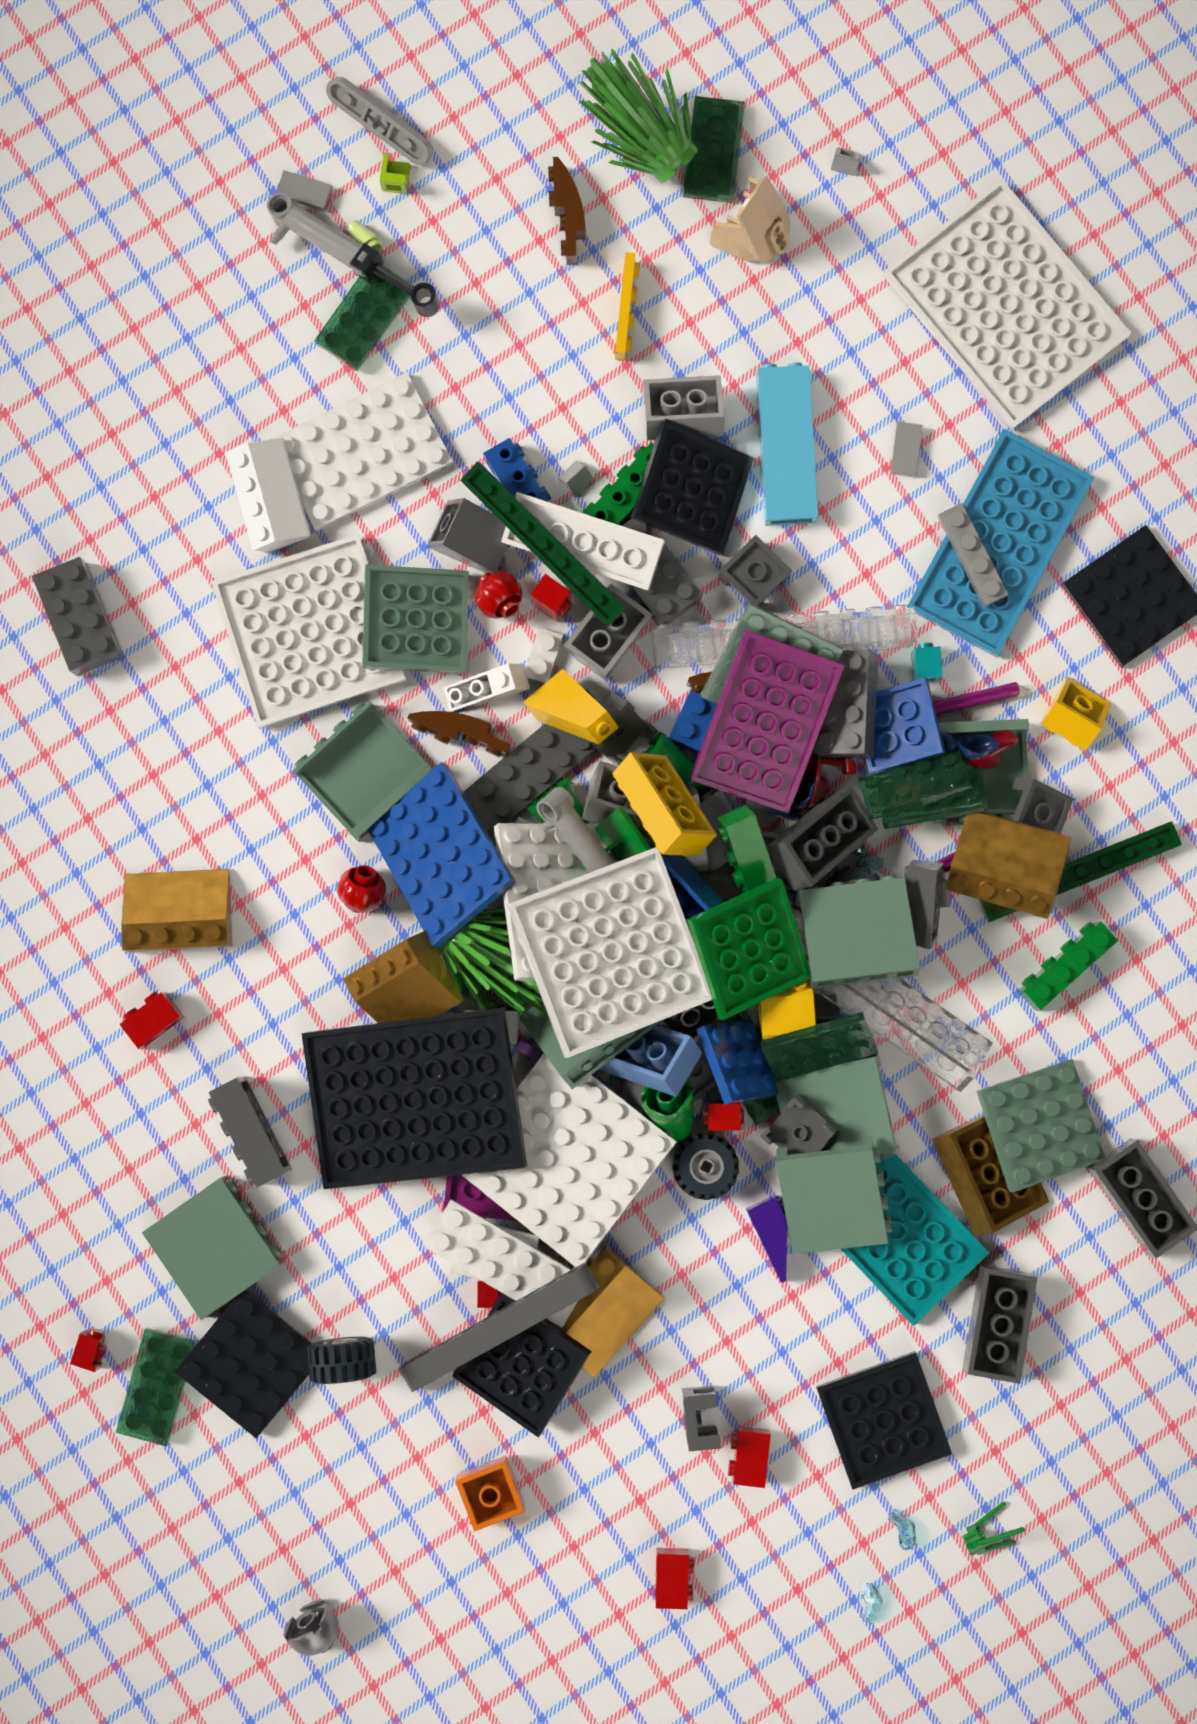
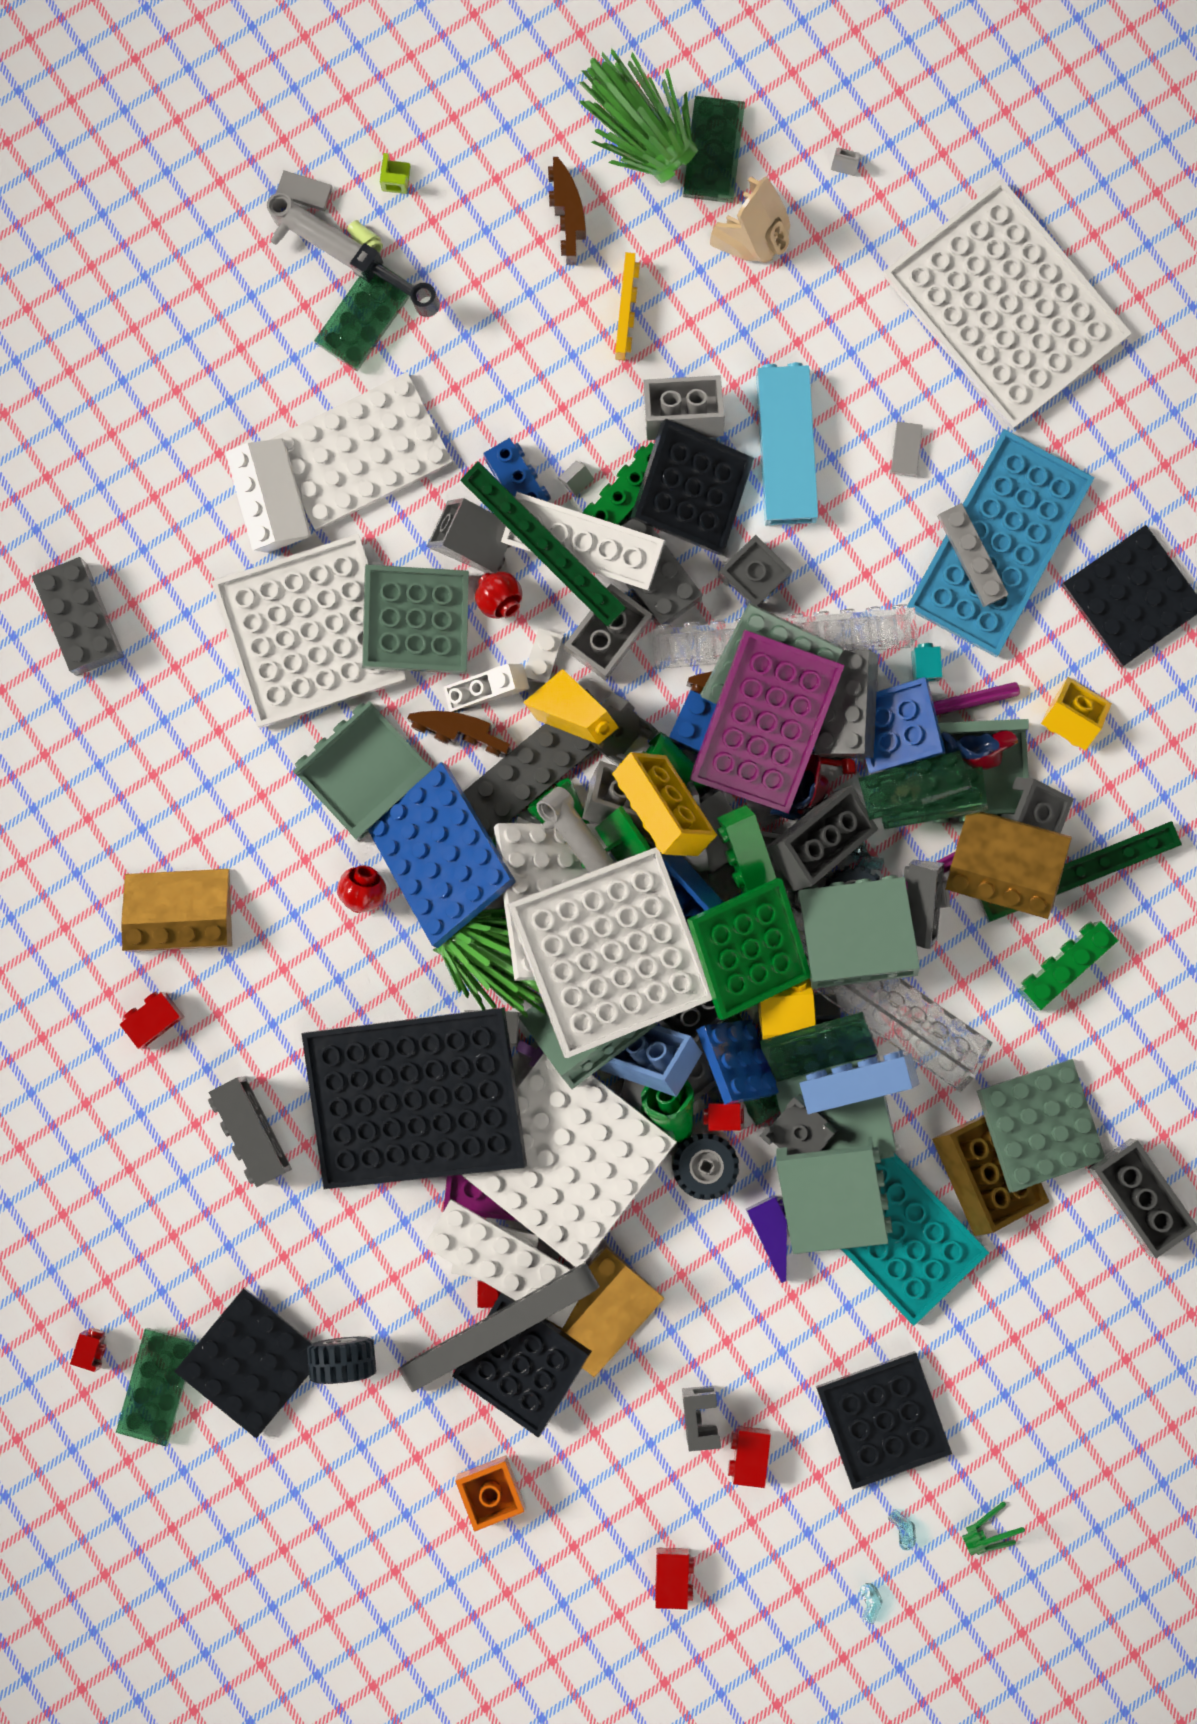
(213, 1246): sand green panel -> none
(313, 1630): flat silver cylinder -> none
(366, 109): light grey piece -> none
(405, 983): pearl gold slope -> none
(551, 598): red brick -> none
(859, 1083): none -> medium blue brick
(999, 1324): dark grey brick -> none

